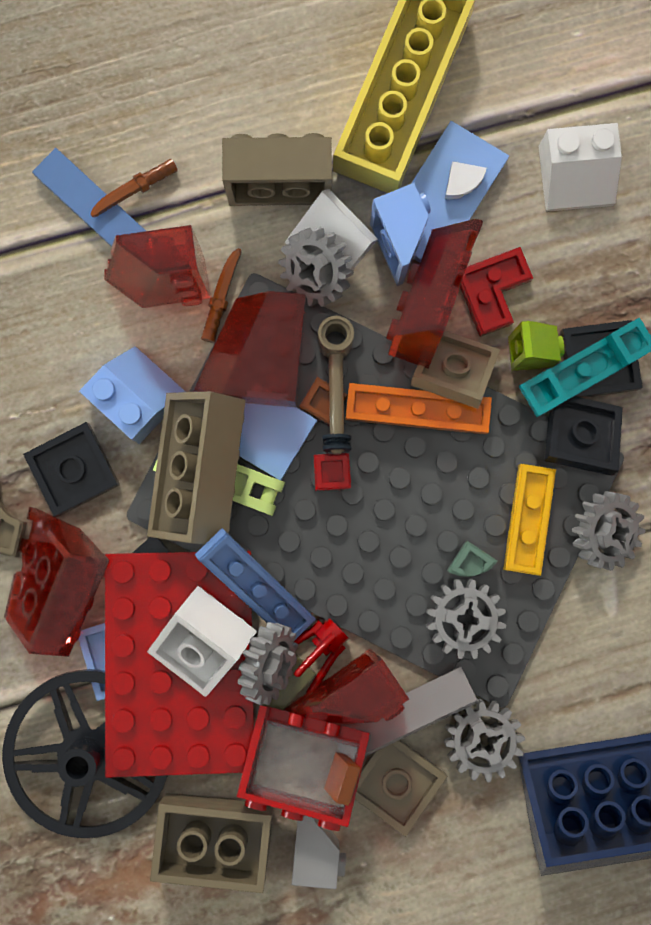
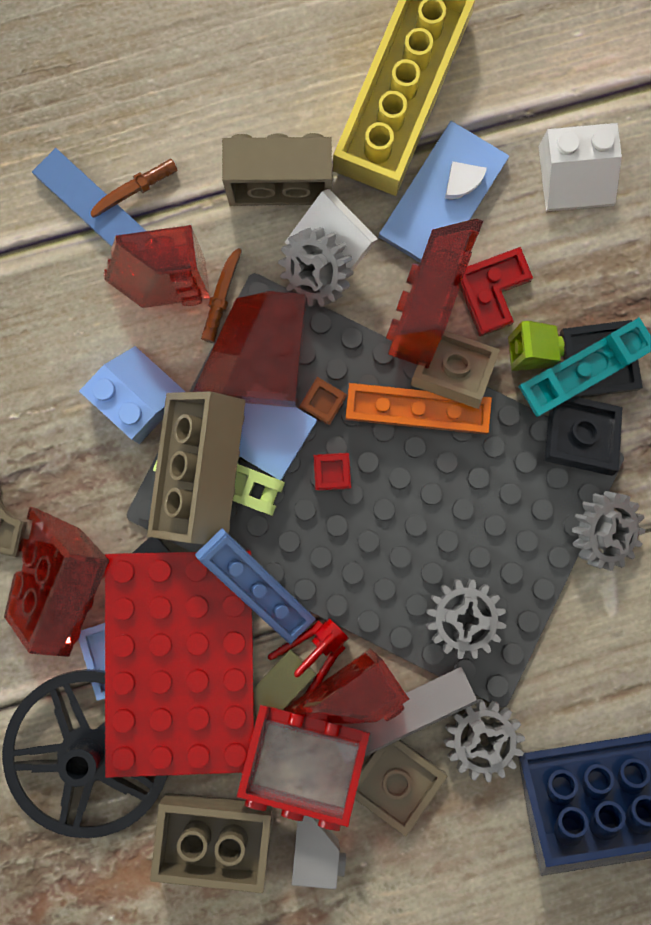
(71, 469): black tile -> none
(202, 641): white slope -> none
(268, 663): light grey gear -> none
(336, 441): dark tan piece -> none
(342, 779): dark orange tile -> none
(399, 225): light blue slope -> none
(471, 561): sand green tile -> none
(529, 519): yellow tile -> none

